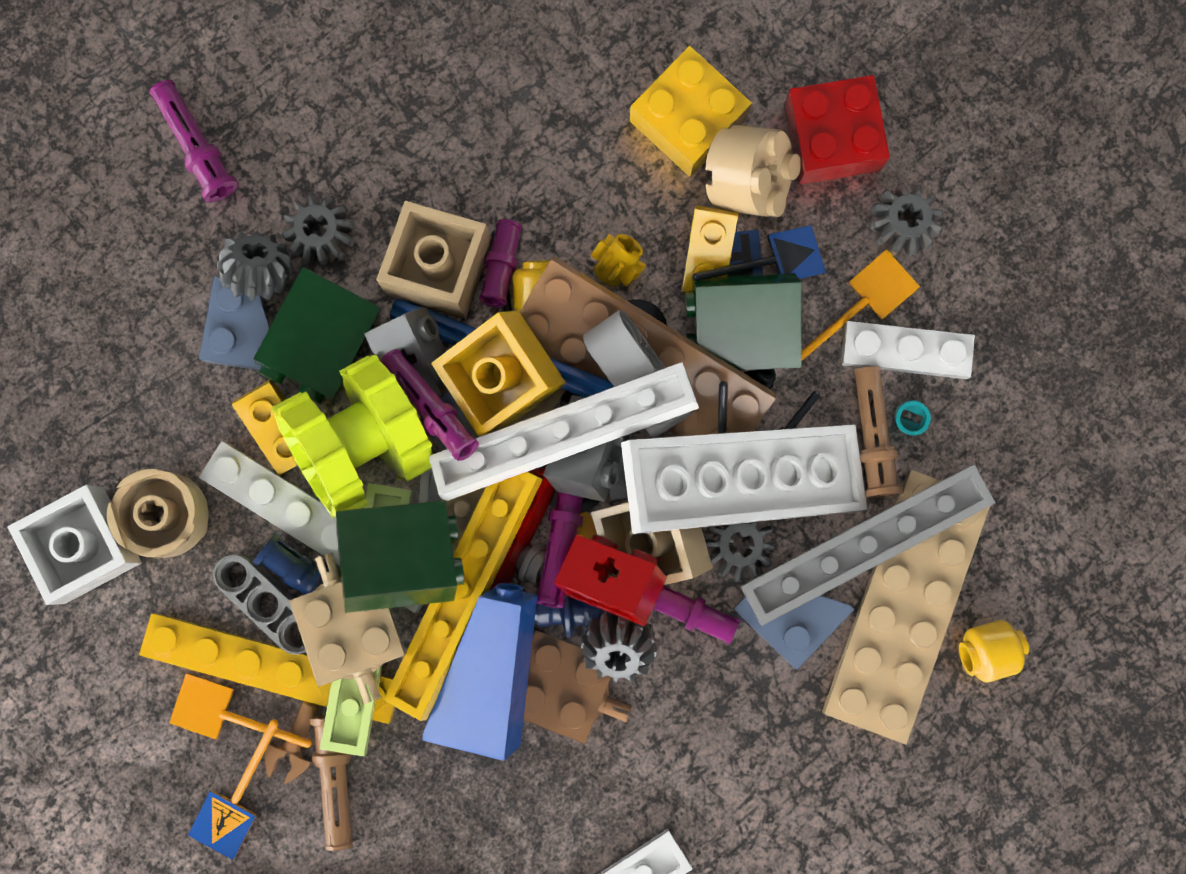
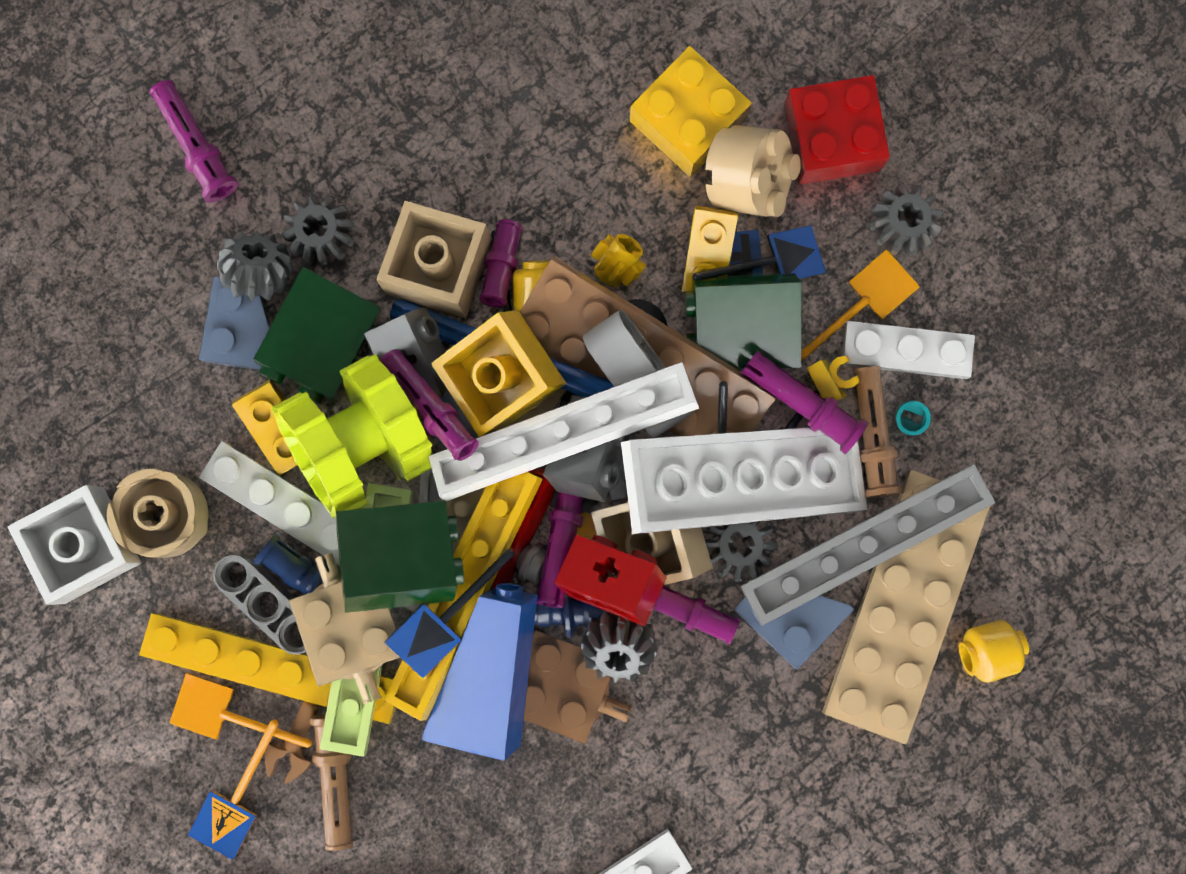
(425, 637): none -> piece
(821, 412): none -> magenta pin
(828, 380): none -> yellow tile

